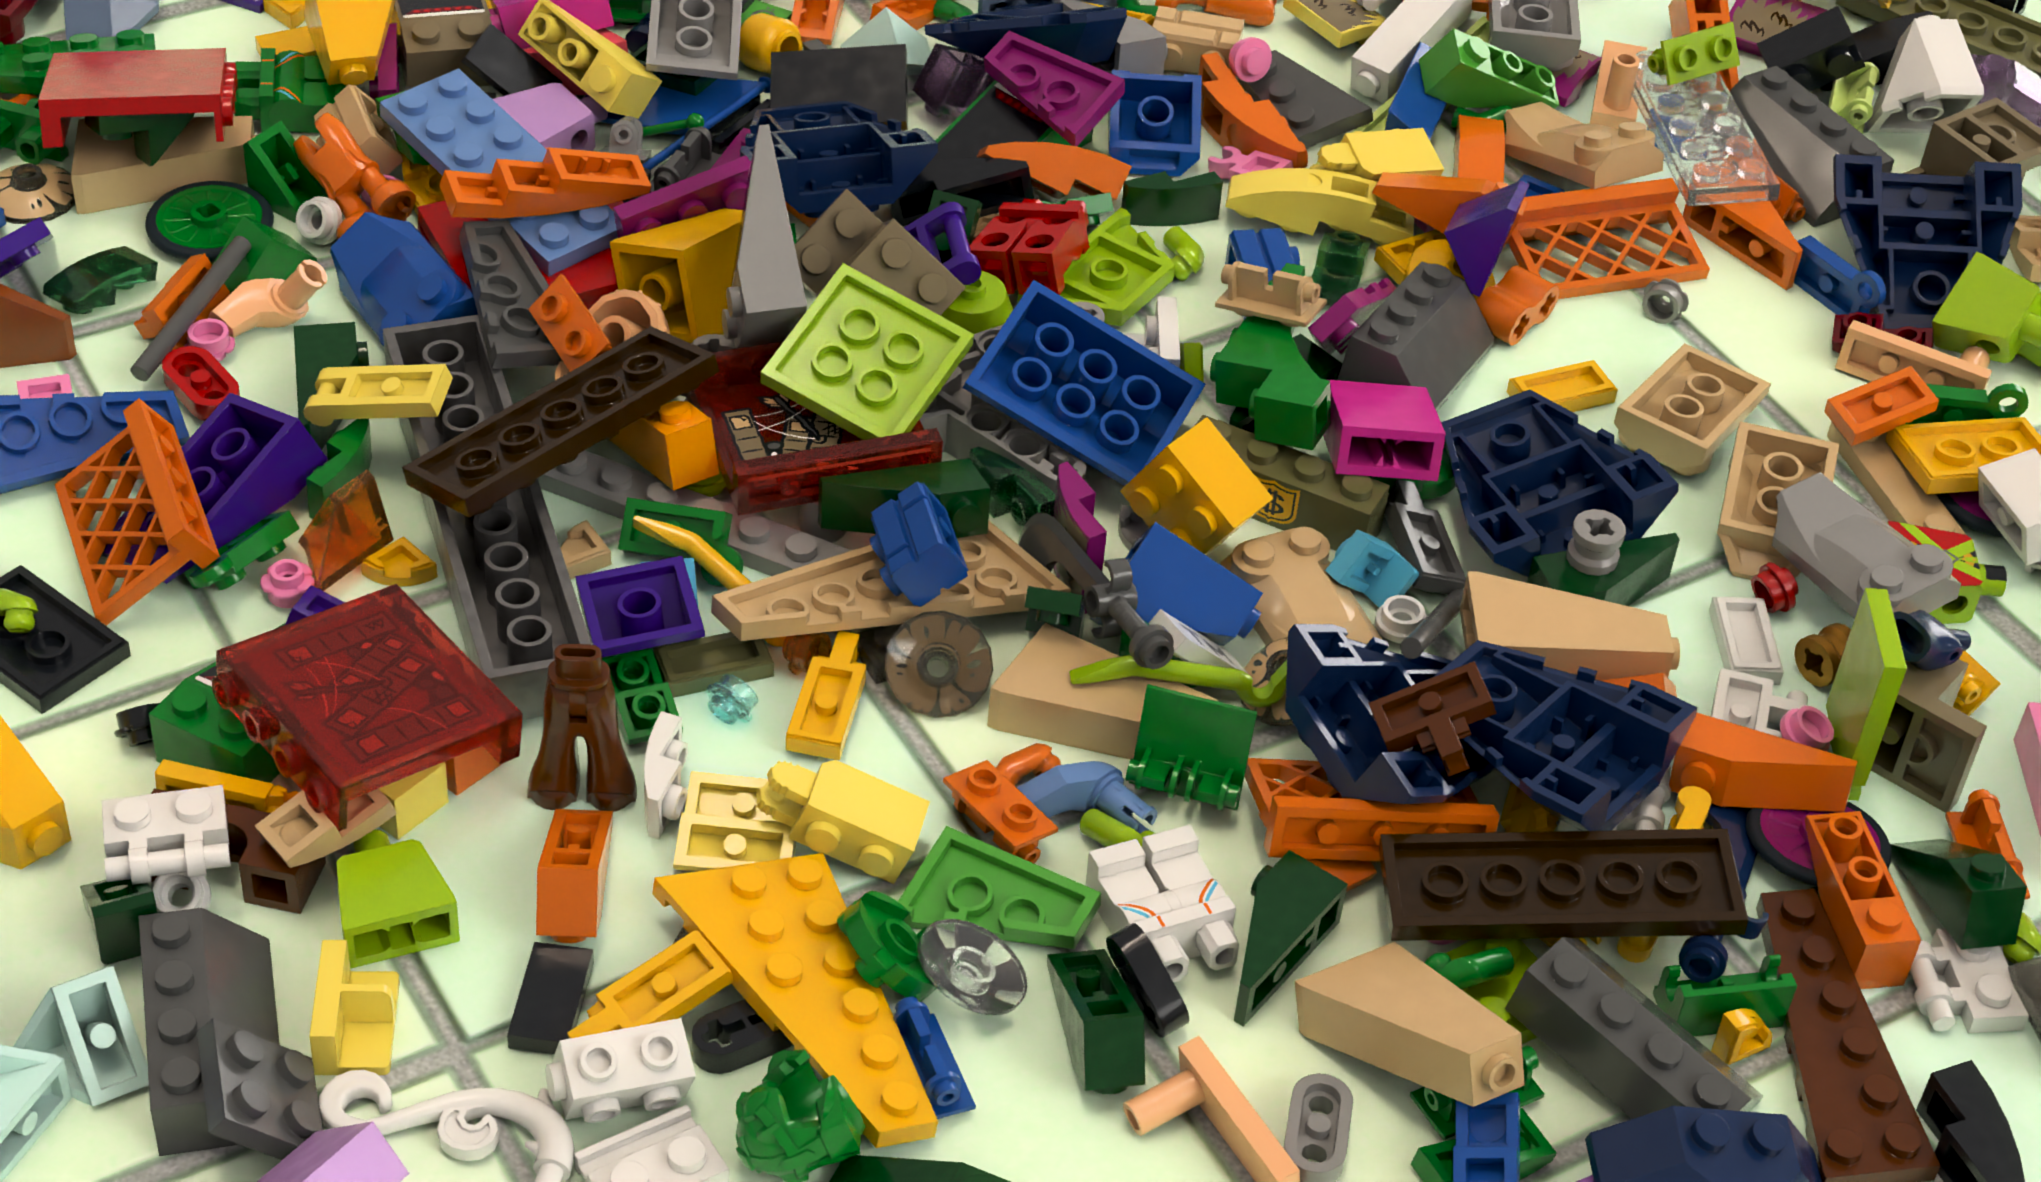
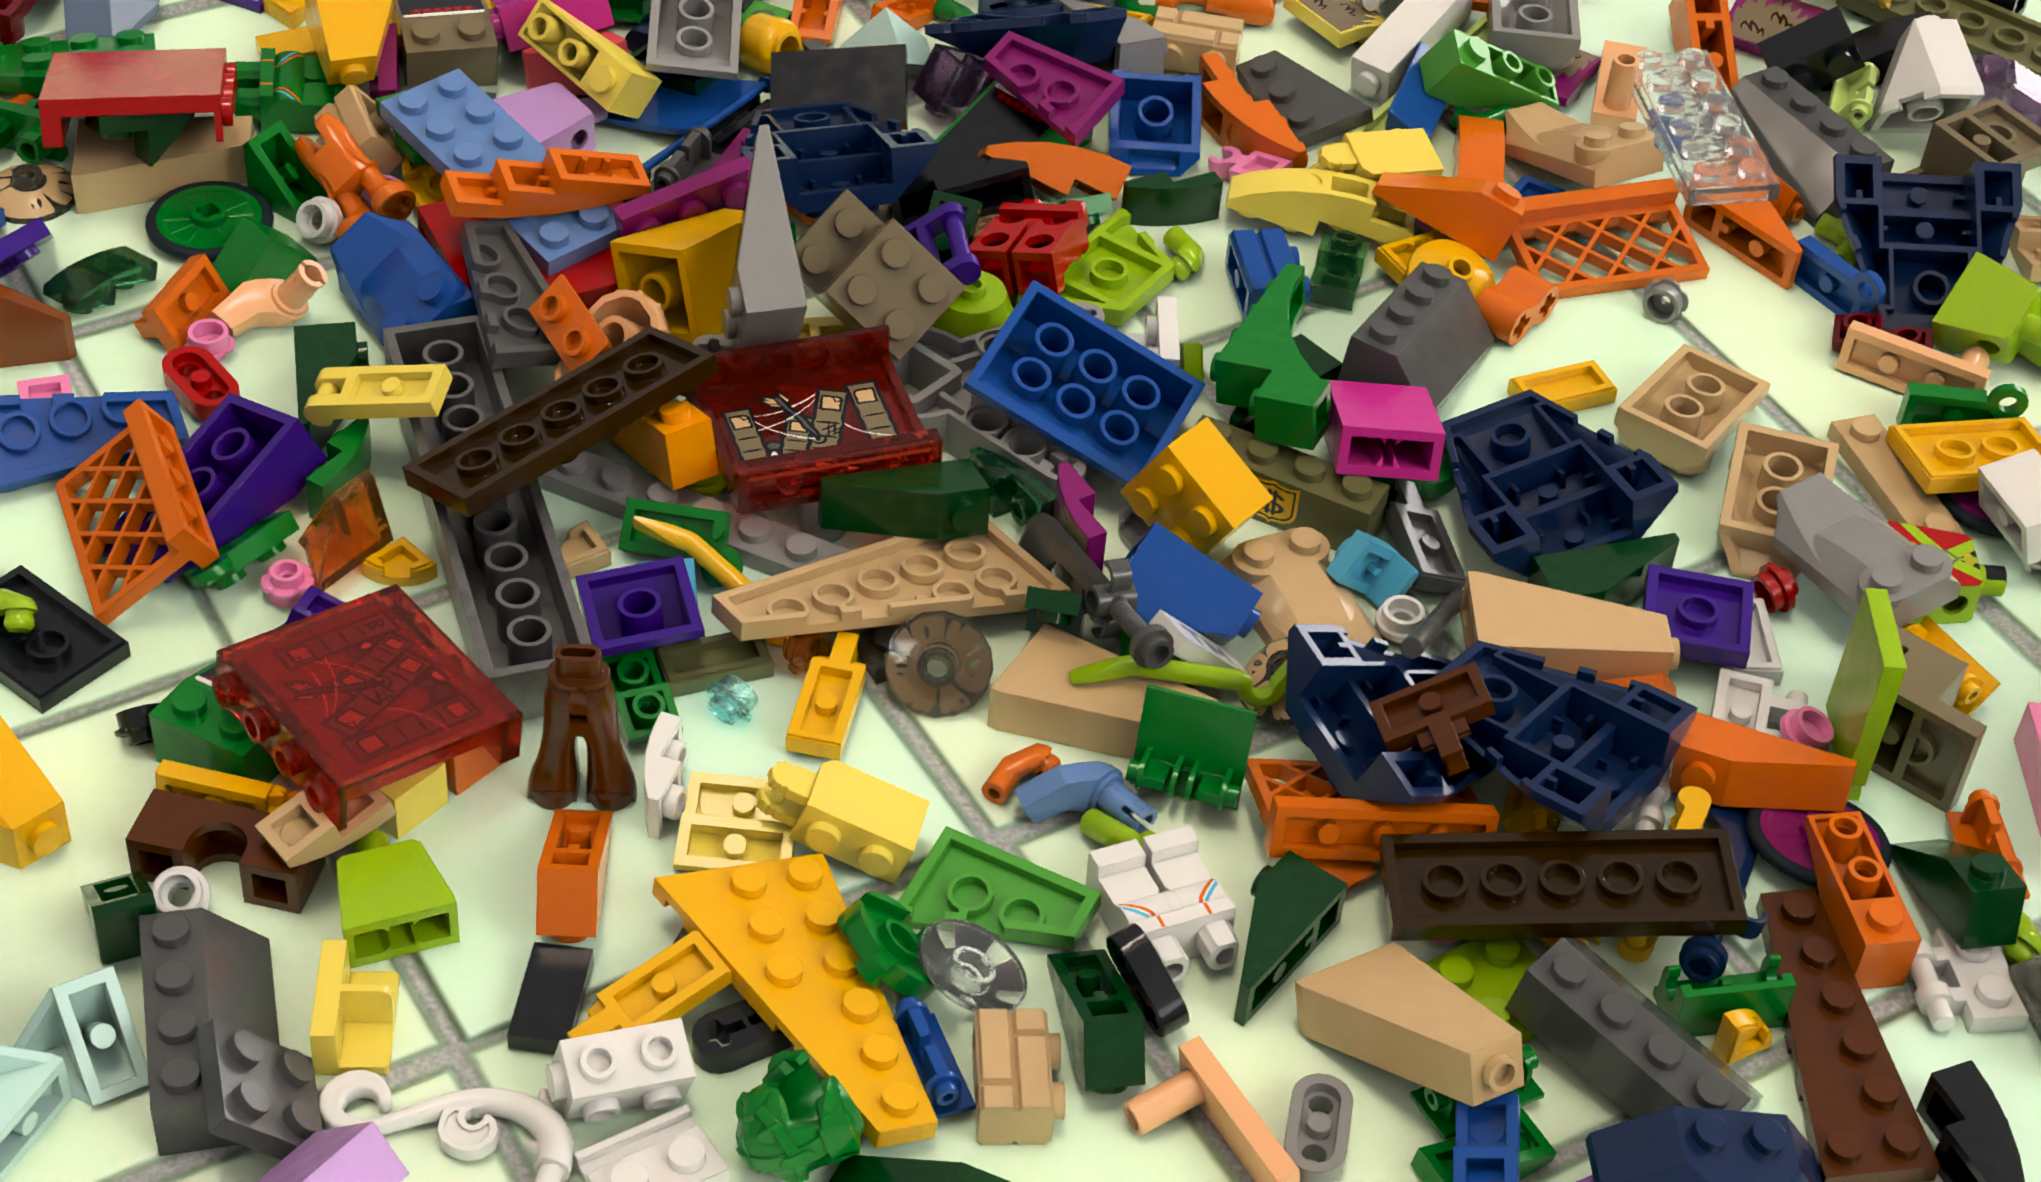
(165, 834): white plate -> none
(190, 308): dark grey bar -> none
(505, 64): black tile -> none
(627, 138): light grey hinge -> none
(693, 120): green hinge -> none
(866, 357): lime plate -> none
(917, 545): blue brick -> none
(999, 806): orange hinge -> none
(1014, 1077): none -> tan brick
(1250, 59): bright pink plate -> none
(1290, 300): tan hinge -> none
(1343, 318): magenta wing -> none
(1473, 968): green arm -> none
(1480, 232): dark purple slope -> none
(1595, 542): light grey wheel -> none
(1696, 54): lime hinge -> none
(1704, 612): none -> dark purple plate
(1821, 654): pearl gold wheel -> none
(1834, 231): none -> lime arm
(1881, 405): orange hinge -> none
(1928, 641): dark blue piece -> none

